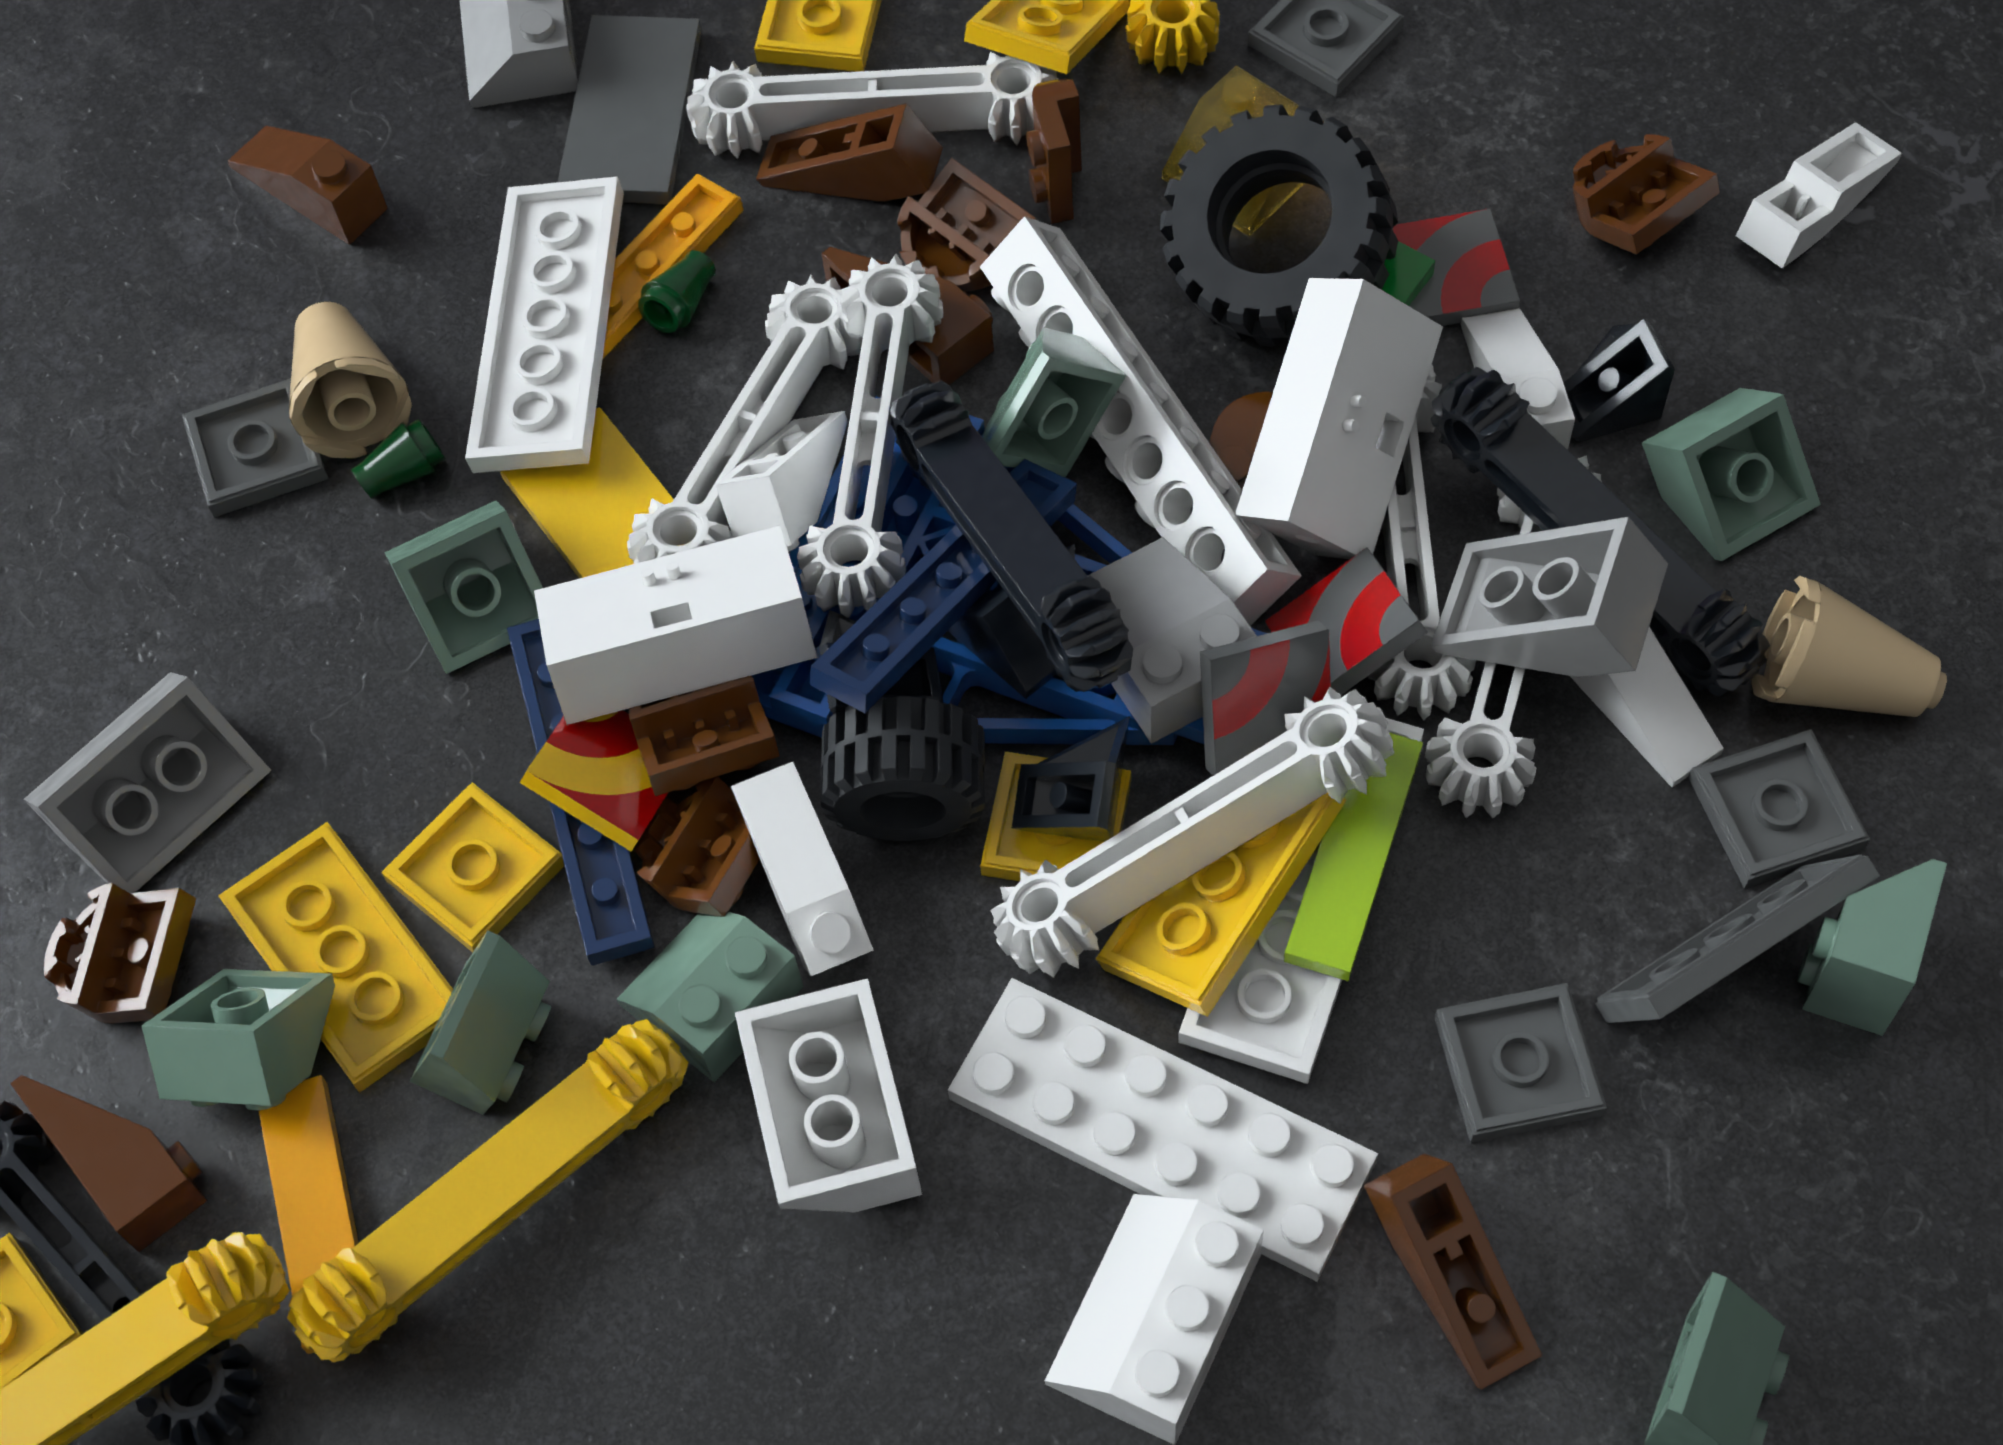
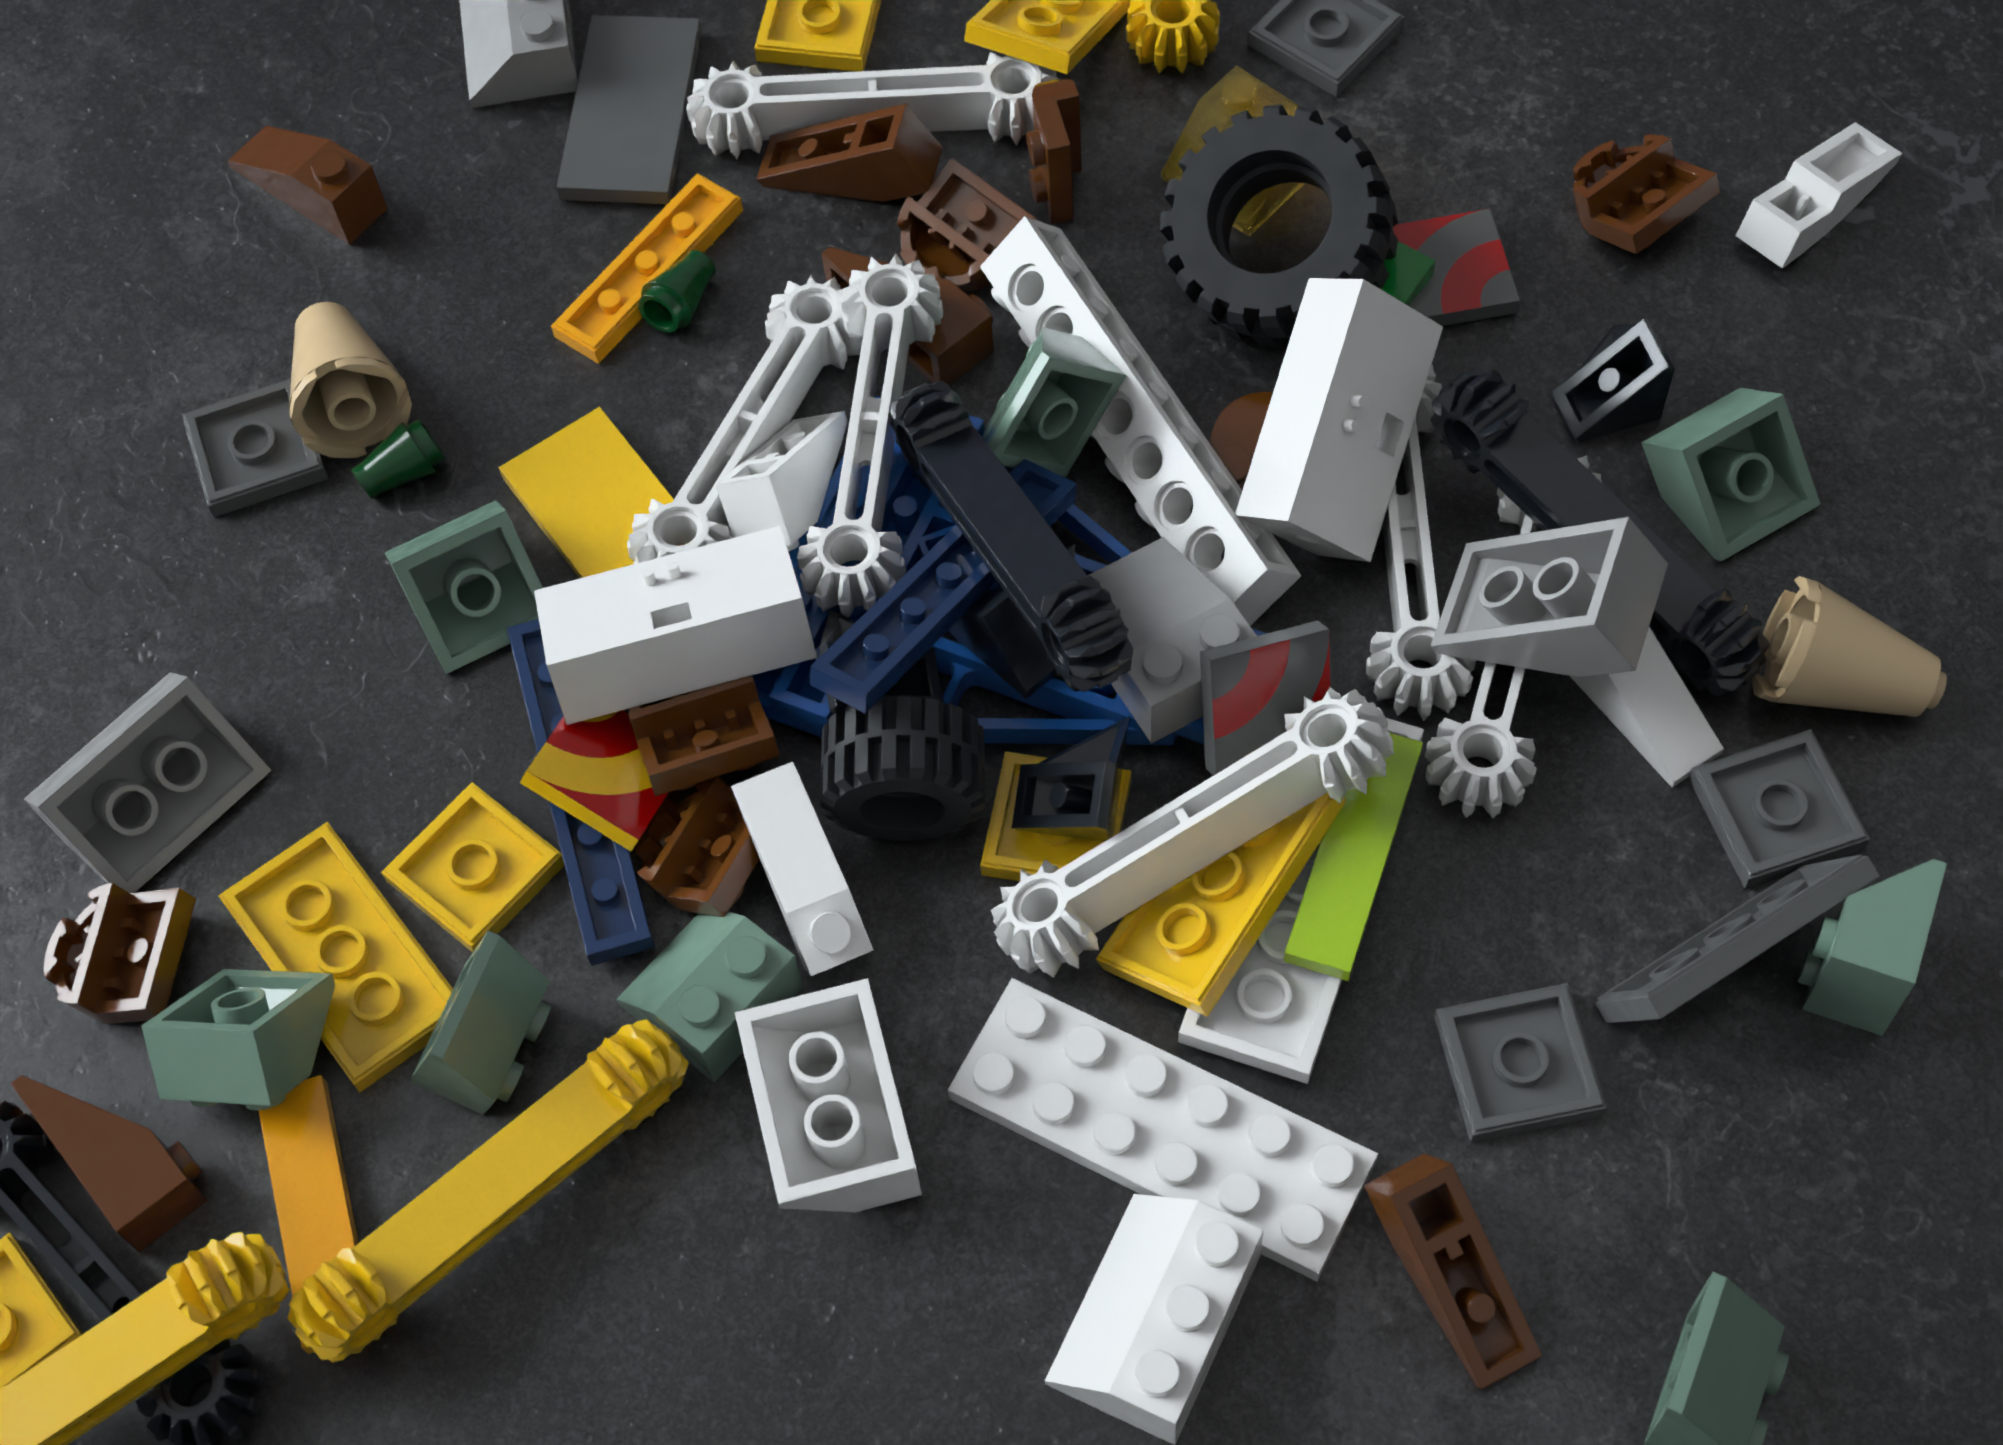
(546, 326): white plate -> none
(1364, 618): tile -> none
(1511, 347): white slope -> none

